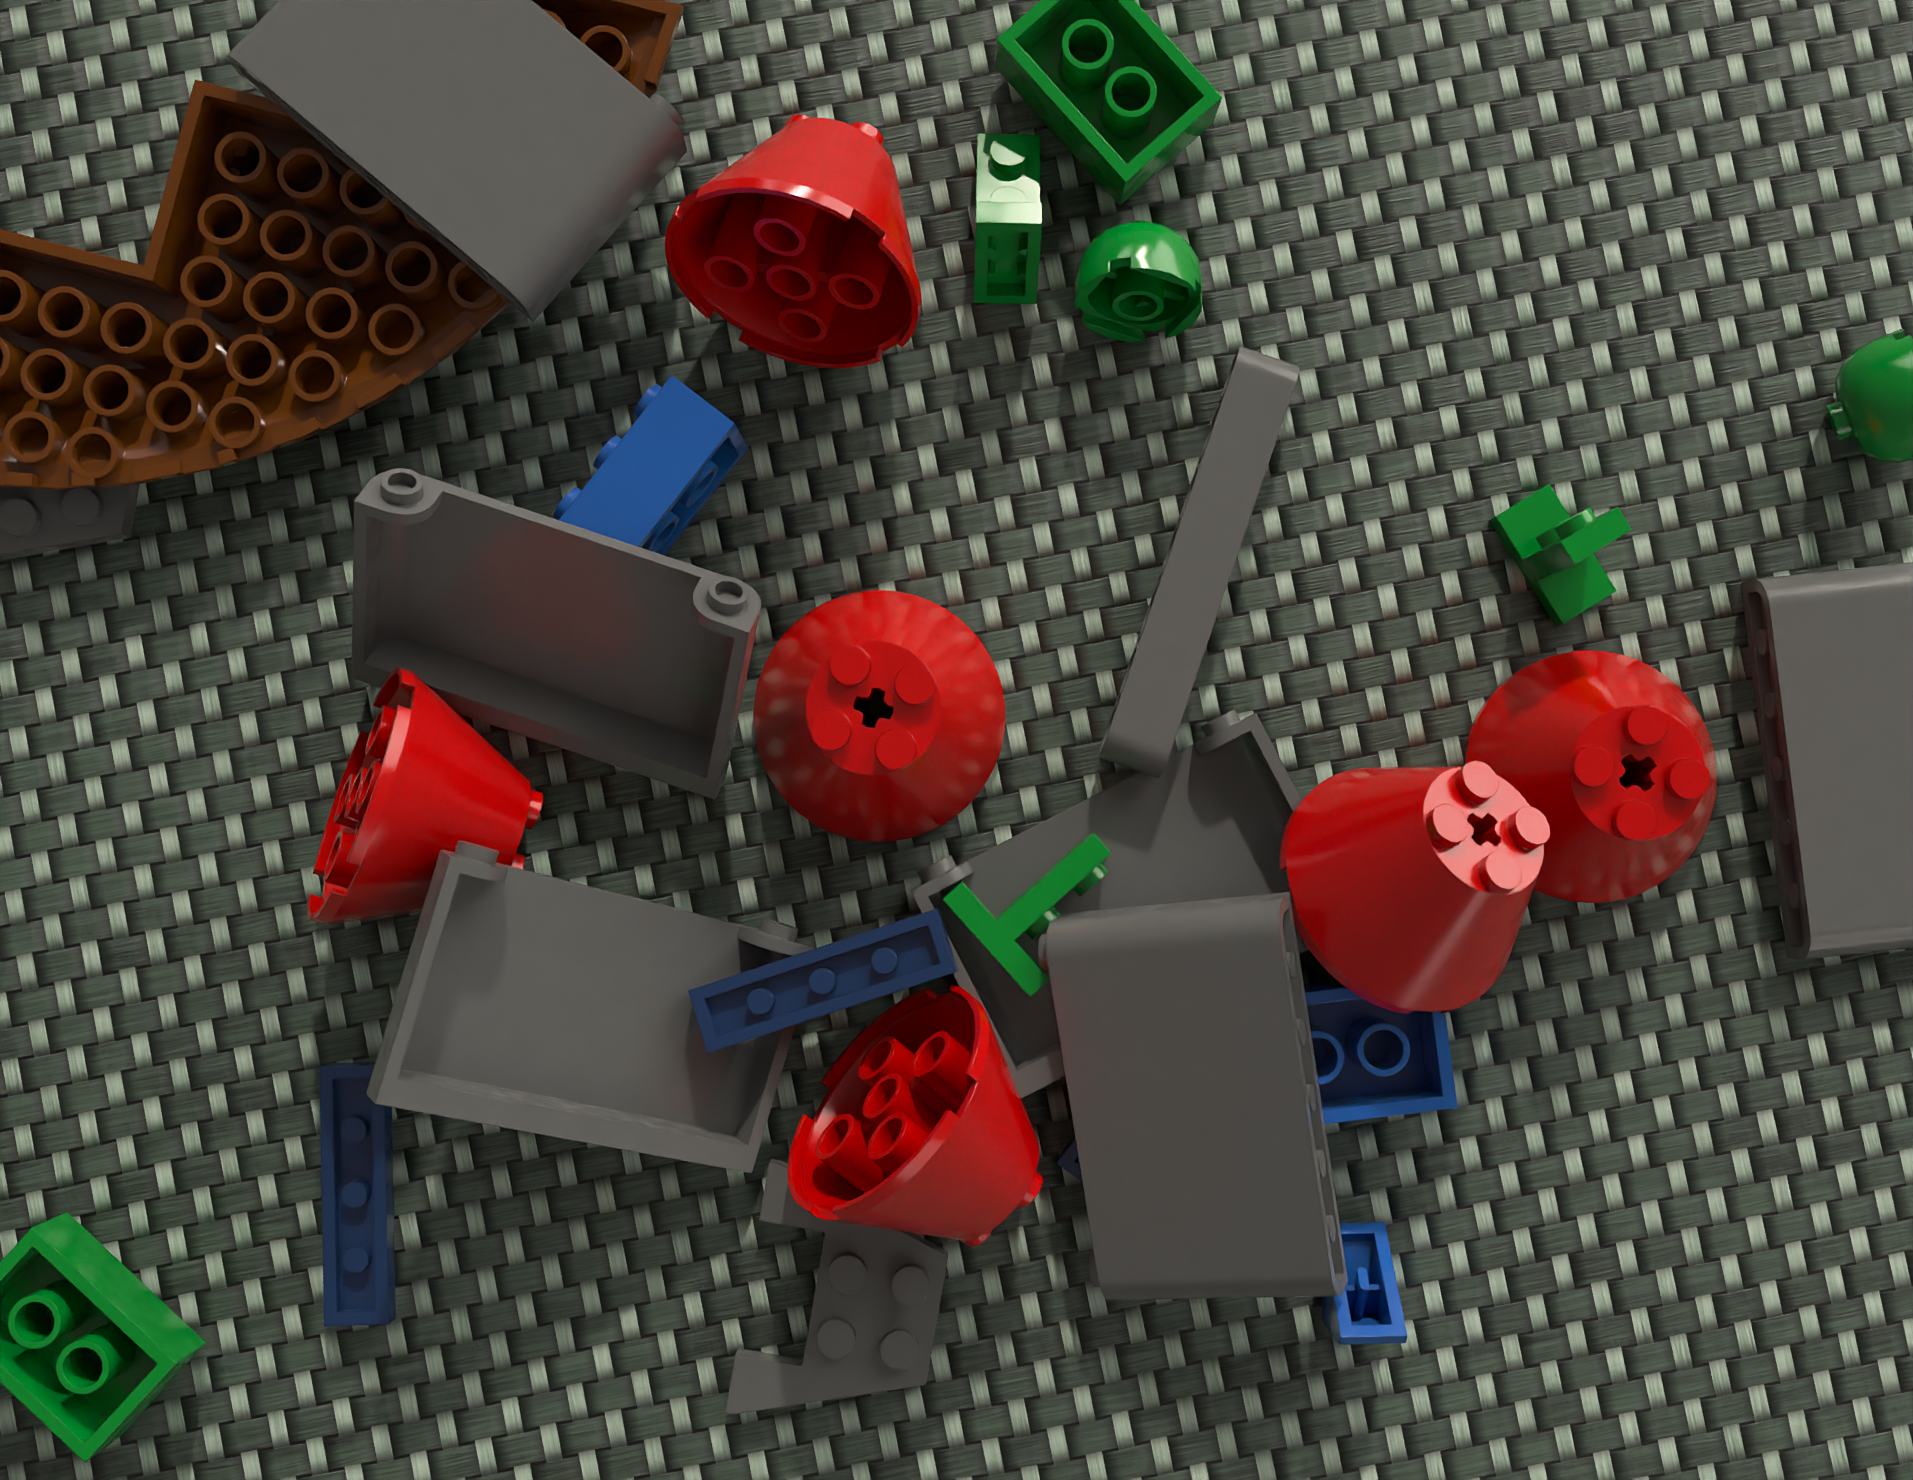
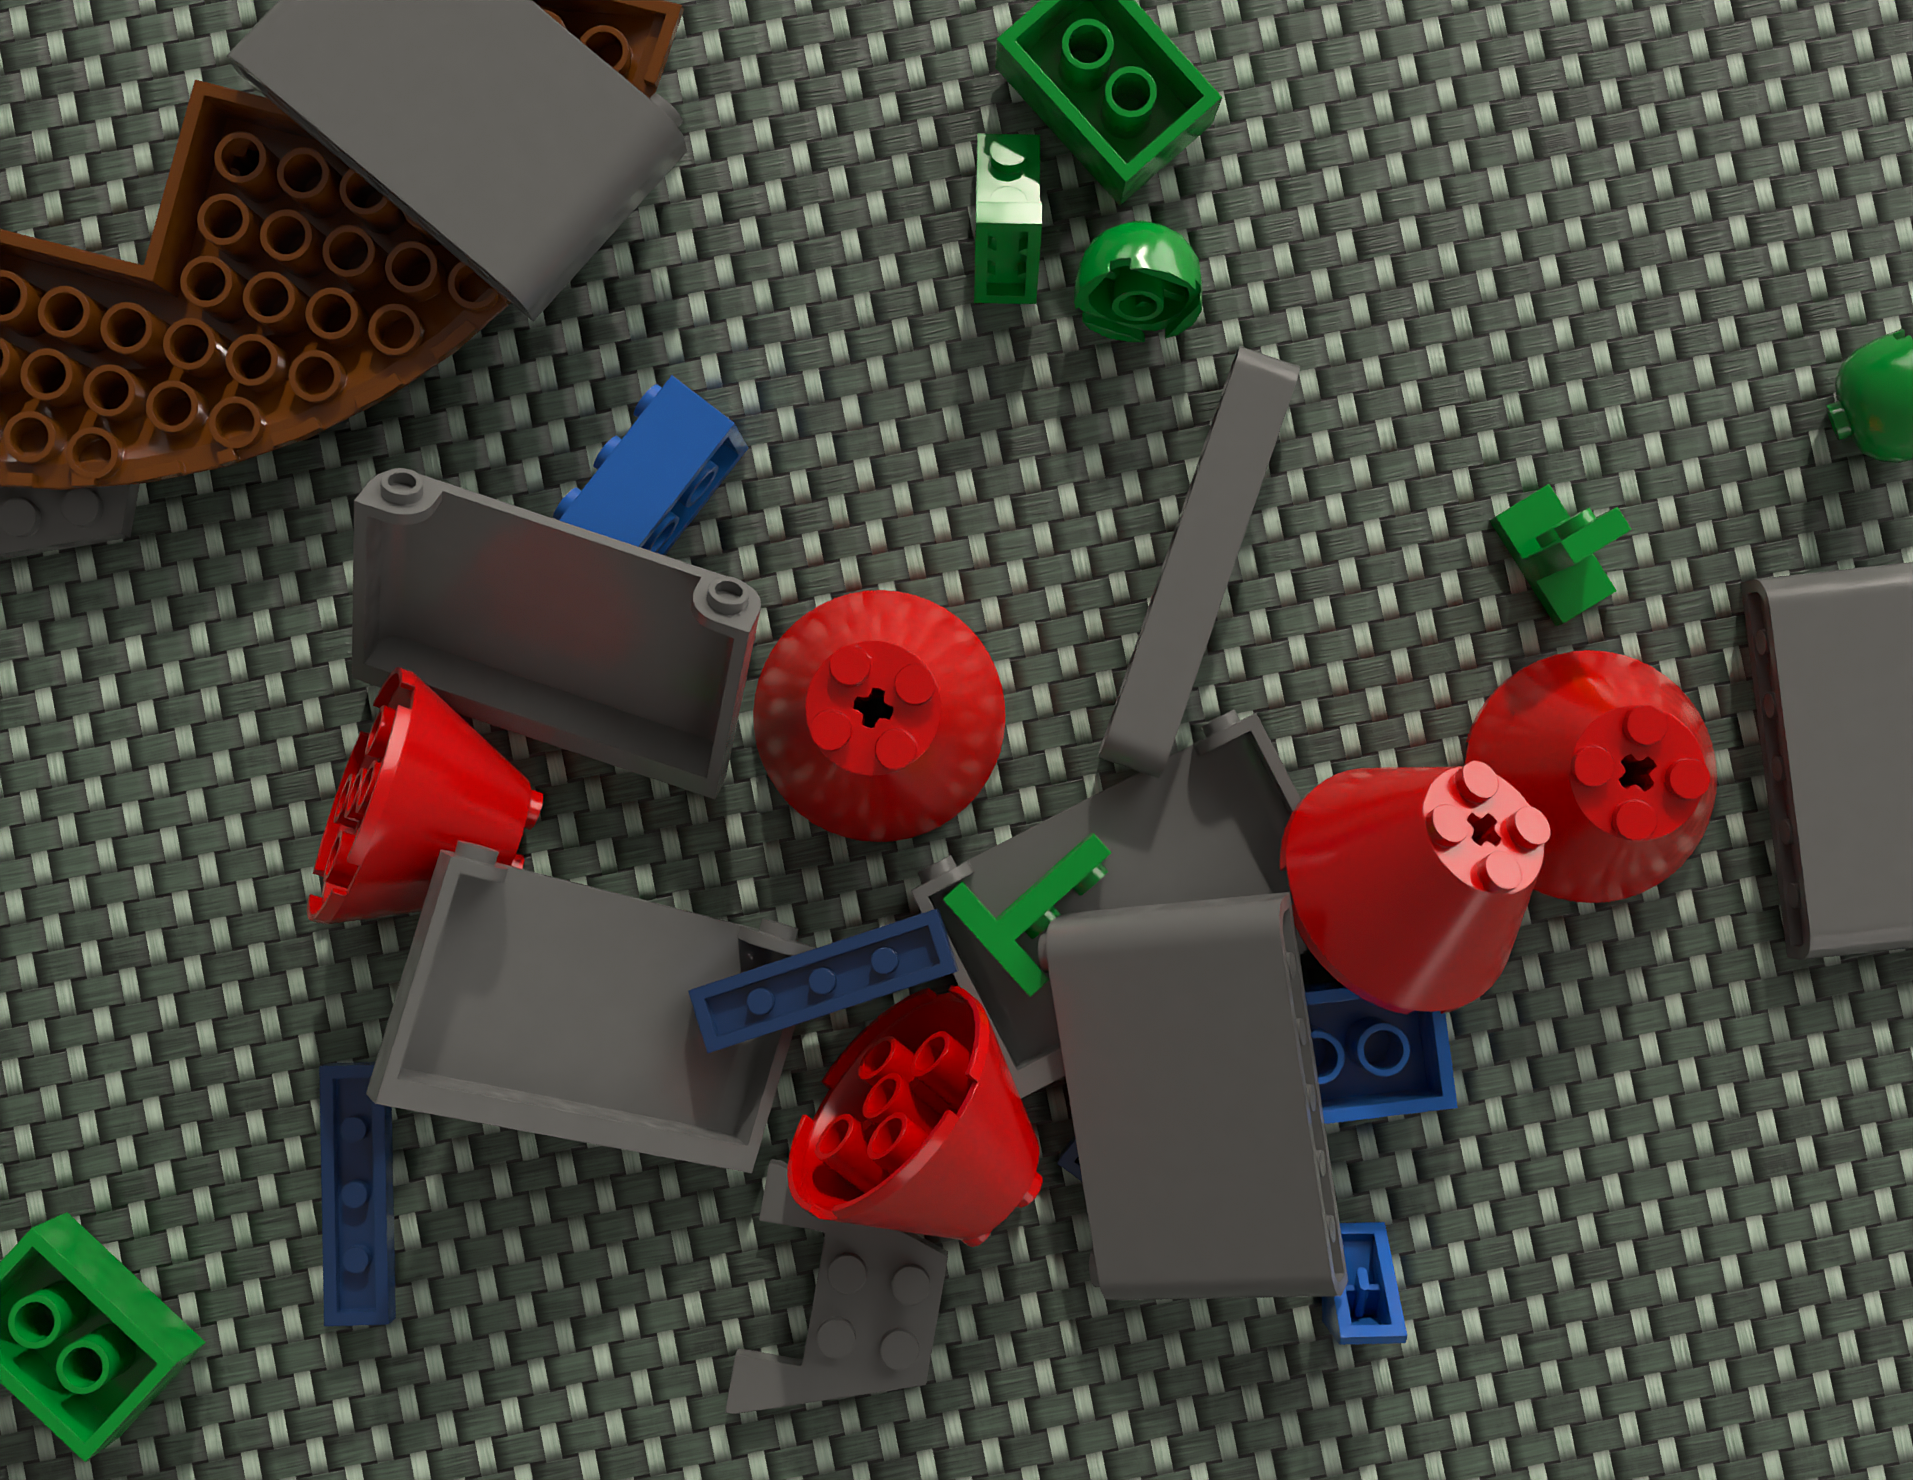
(803, 246): red cone -> none

